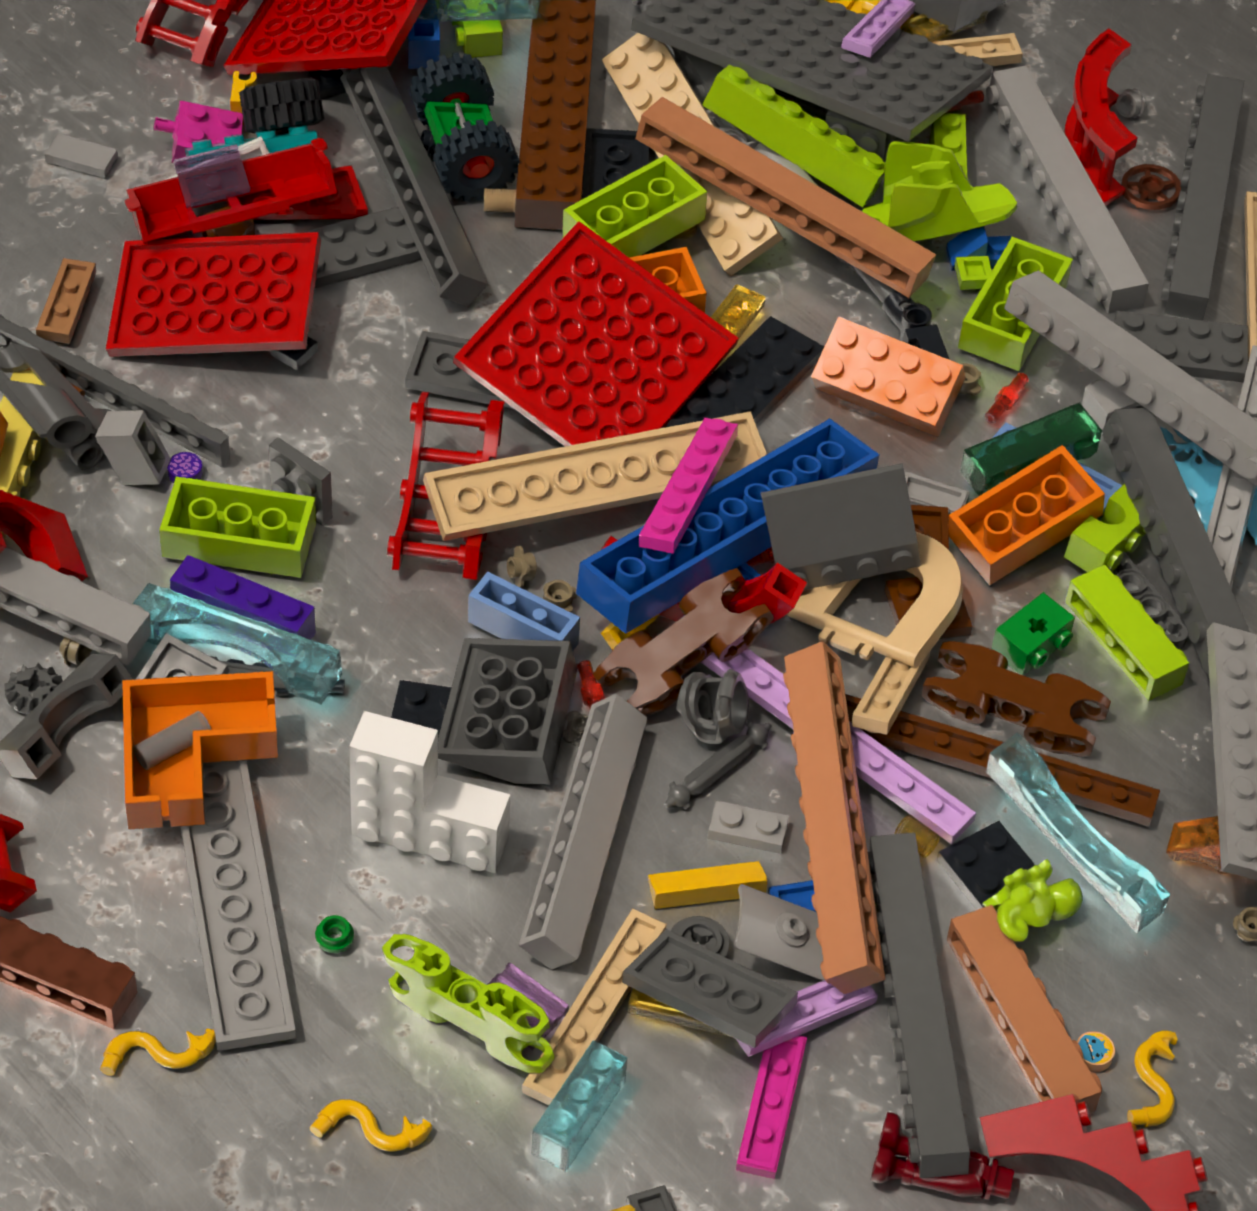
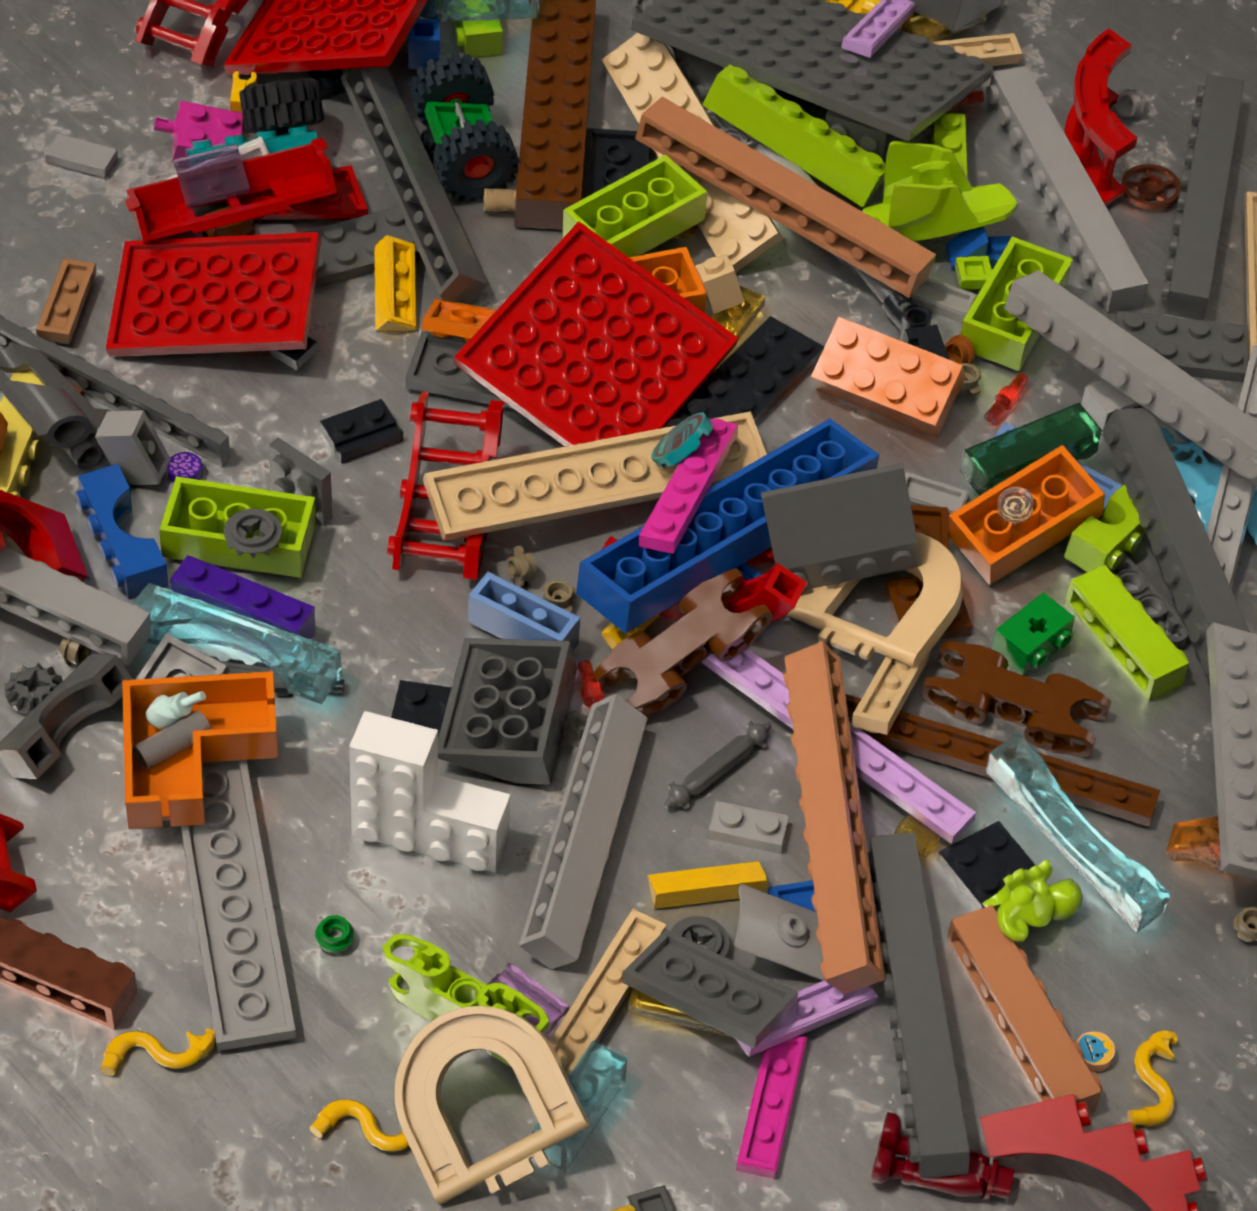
(134, 559): none -> blue arch
(168, 710): none -> light aqua piece
(248, 522): none -> dark grey gear
(361, 430): none -> black plate
(395, 285): none -> yellow slope
(427, 1125): none -> tan piece
(455, 319): none -> orange plate
(681, 440): none -> teal tile
(714, 705): dark grey helmet -> none
(720, 283): none -> tan brick
(944, 299): none -> light grey tile
(960, 349): none -> dark orange plate
(1015, 504): none -> clear tile

